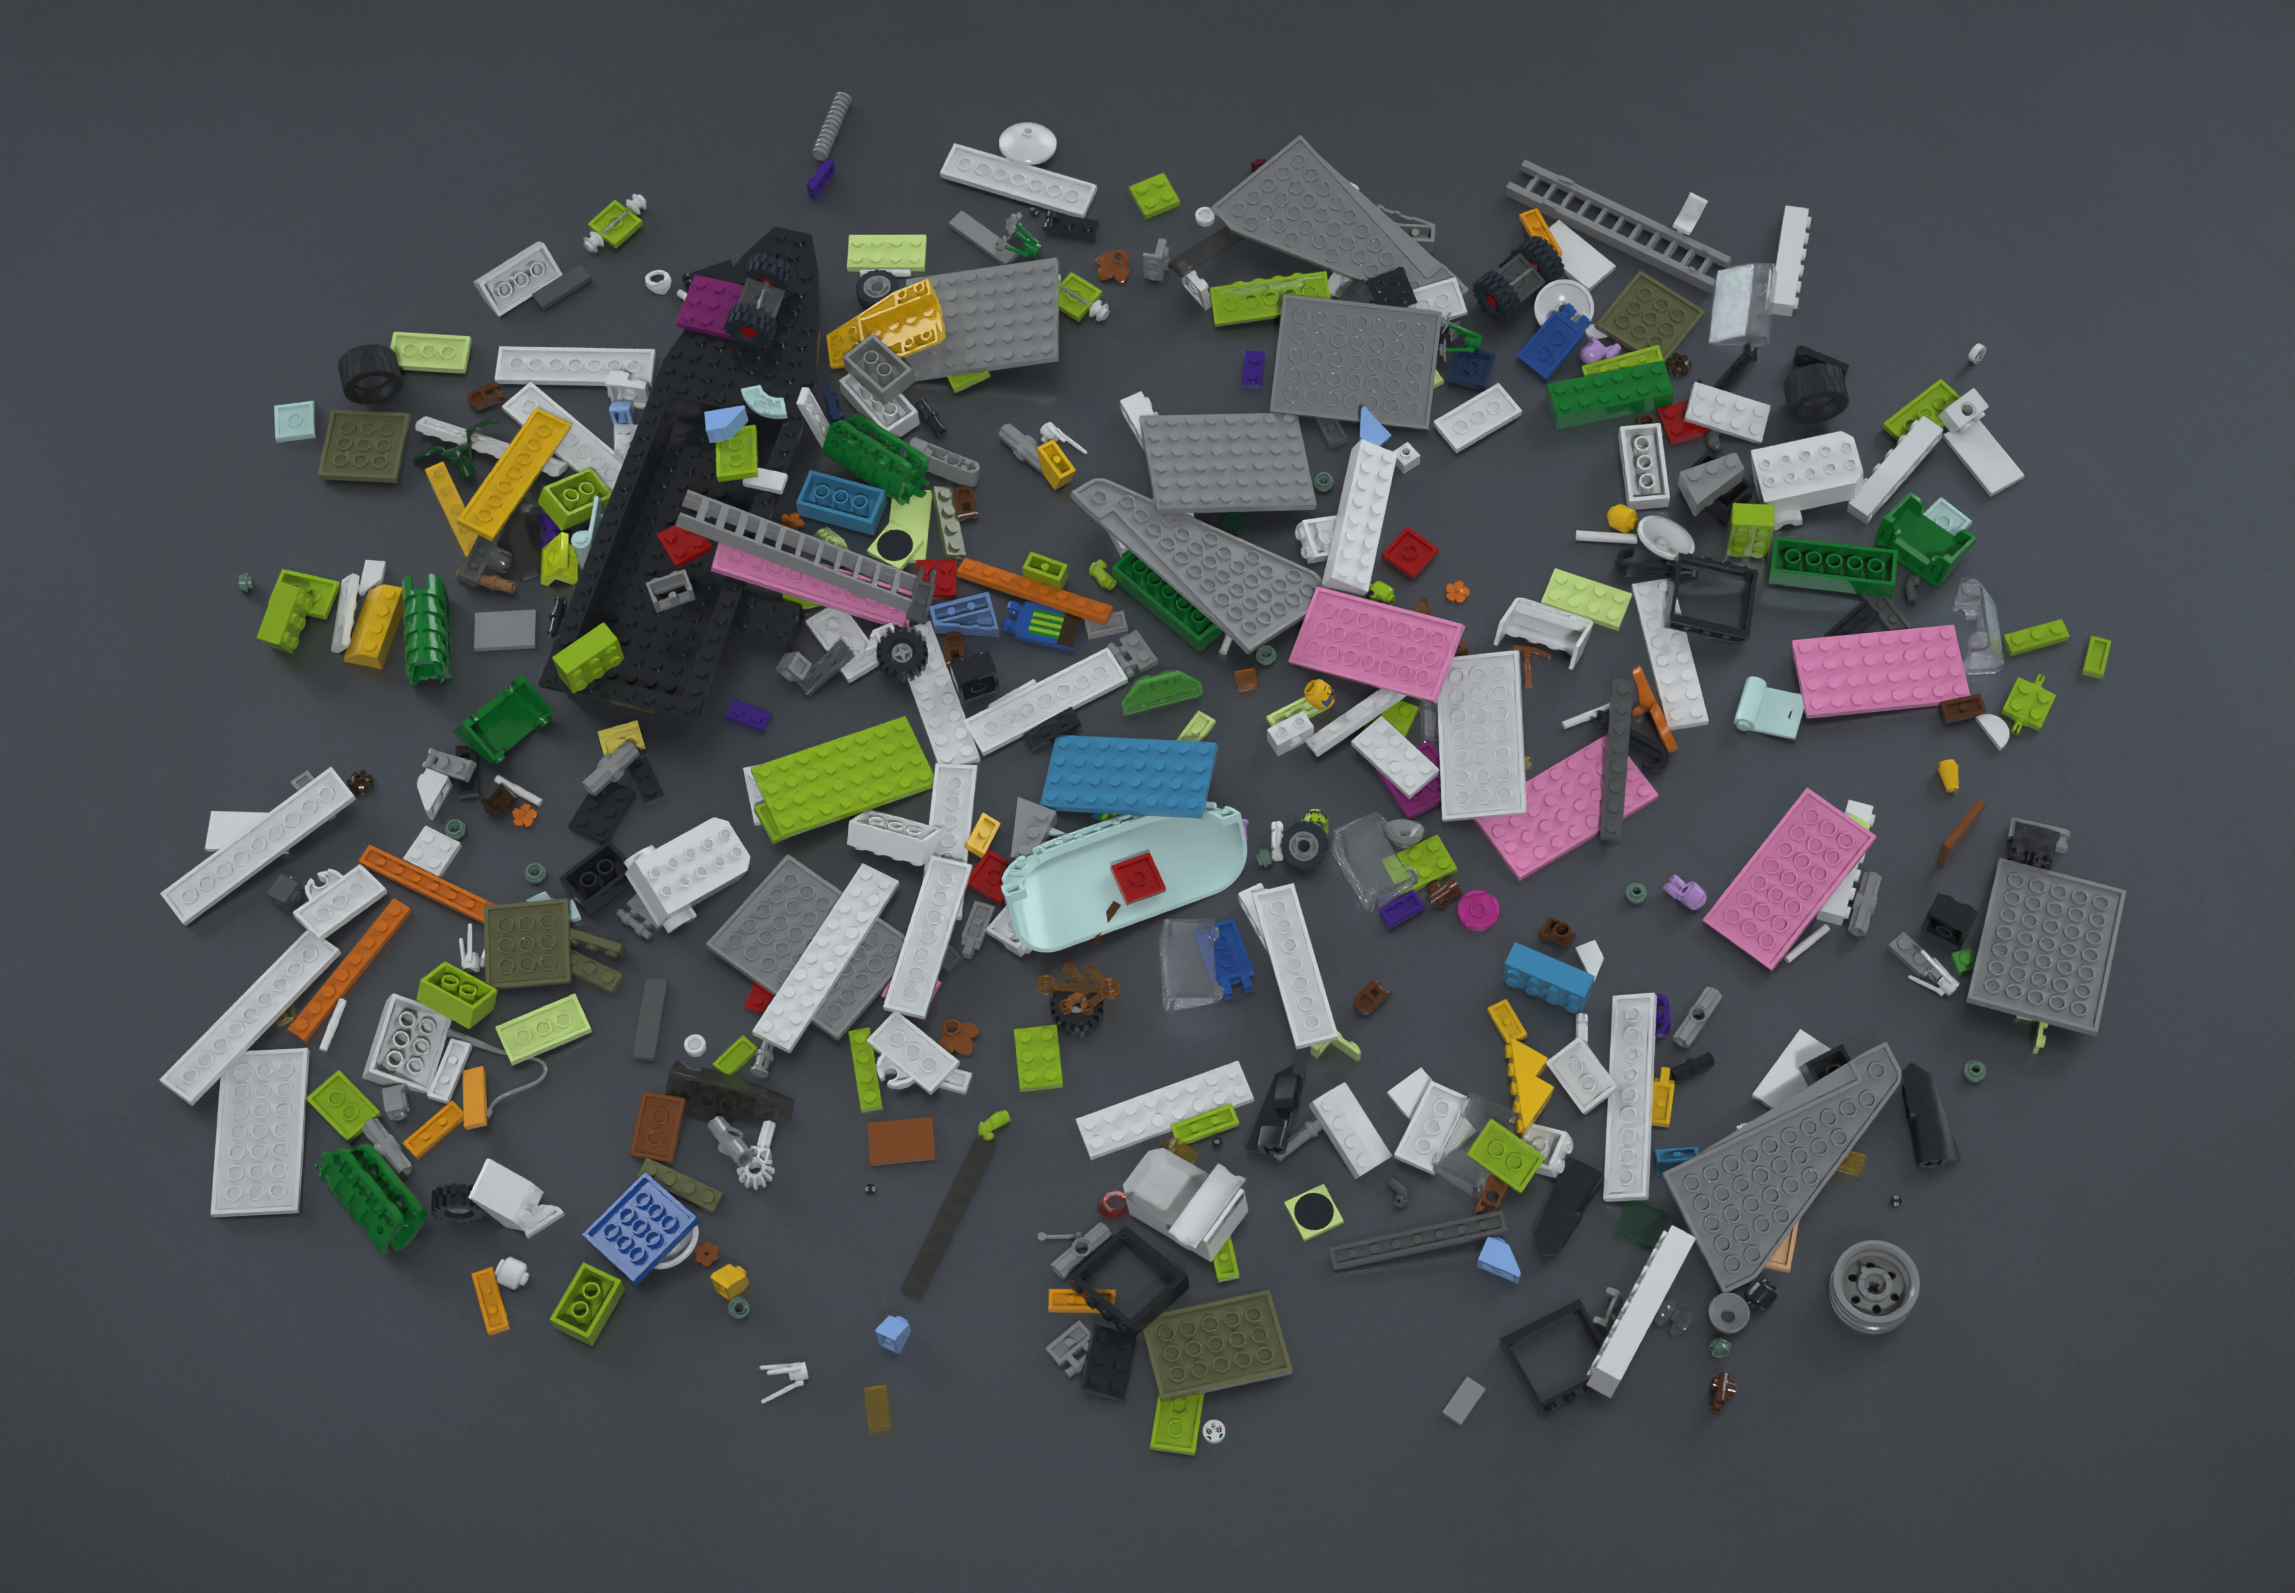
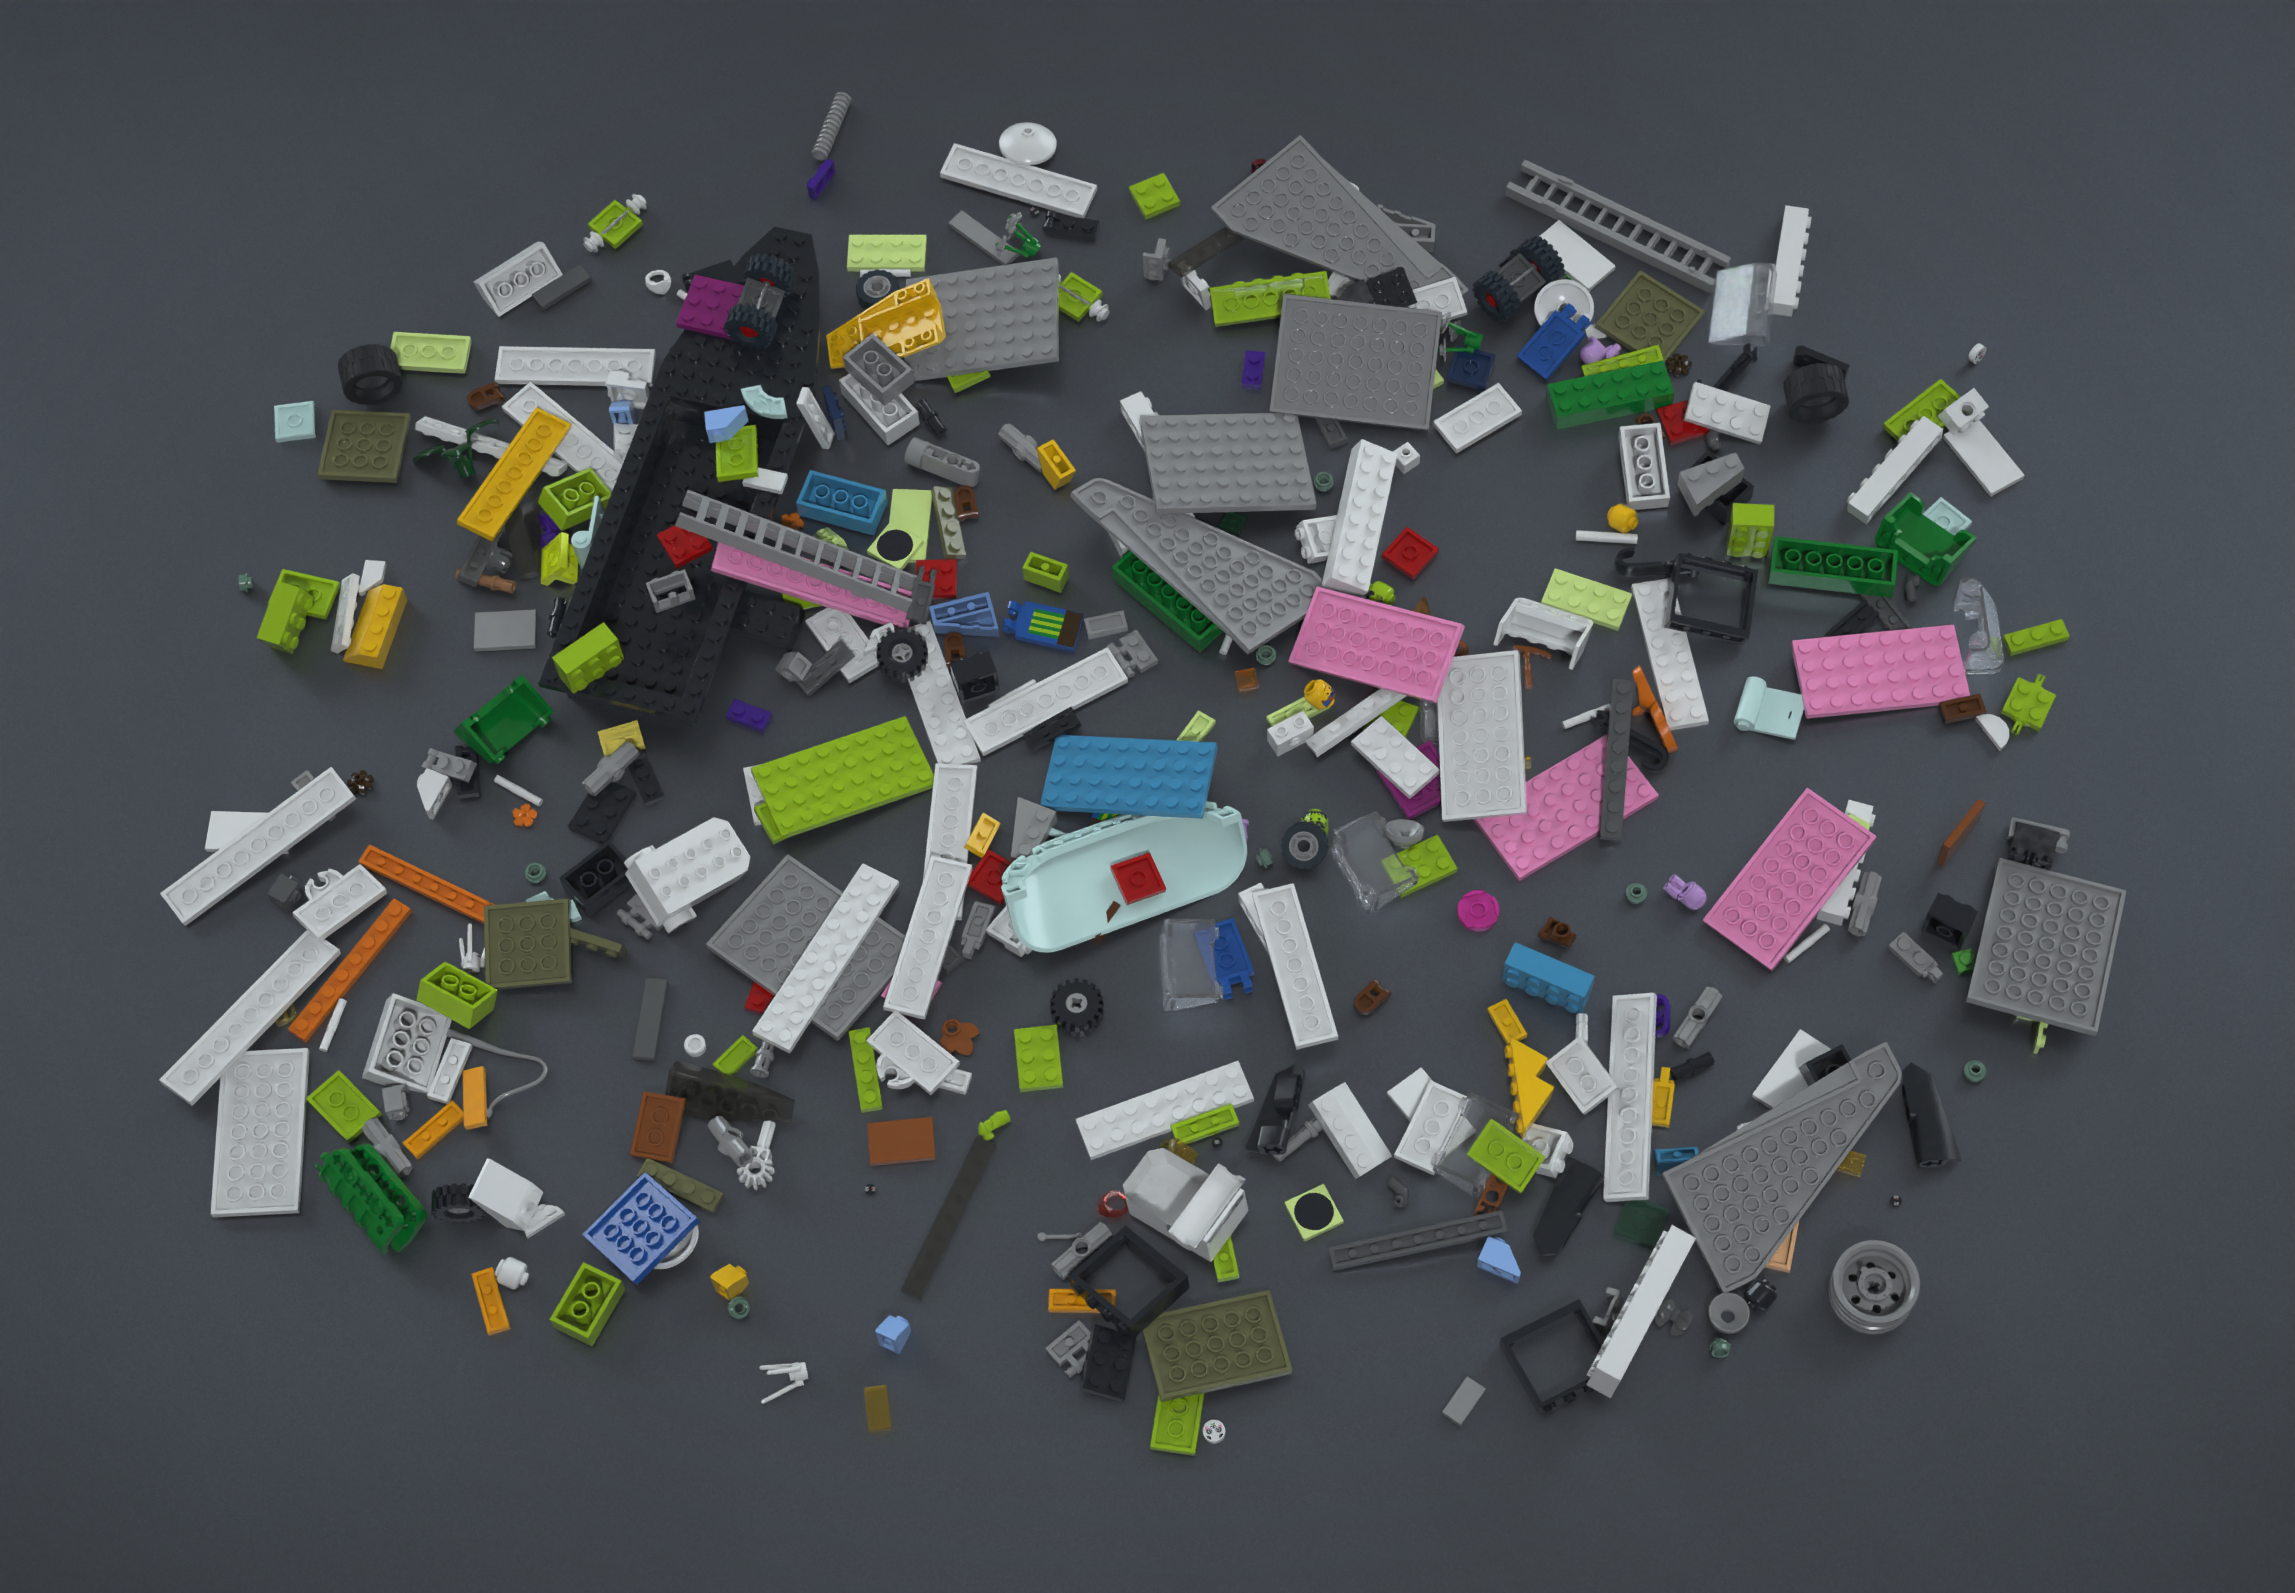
(426, 630): green piece -> none
(432, 851): white plate -> none
(451, 504): yellow slope -> none
(453, 824): sand green plate -> none
(499, 801): dark brown bracket -> none
(543, 1029): yellowish green plate -> none
(595, 972): olive plate -> none
(707, 1248): dark orange plant -> none
(874, 460): green piece -> none
(893, 837): white slope -> none
(1035, 591): orange plate -> none
(1050, 432): white plant -> none
(1081, 988): clear orange plant -> none
(1102, 577): lime arm -> none
(1113, 268): dark orange plate -> none
(1160, 690): bright green wedge -> none
(1204, 216): white tile -> none
(1276, 837): white axle -> none
(1349, 1048): yellowish green bracket -> none
(1371, 429): light blue slope -> none
(1401, 909): dark purple plate -> none
(1441, 894): reddish brown plate -> none
(1457, 592): orange plant -> none
(1536, 226): light orange tile -> none
(1590, 957): white tile -> none
(1664, 537): white dish -> none
(1689, 214): white bracket -> none
(1723, 1389): reddish brown plate -> none
(1806, 475): white piece -> none
(1947, 982): white plant -> none
(1949, 774): yellow cone -> none
(2096, 657): lime tile -> none

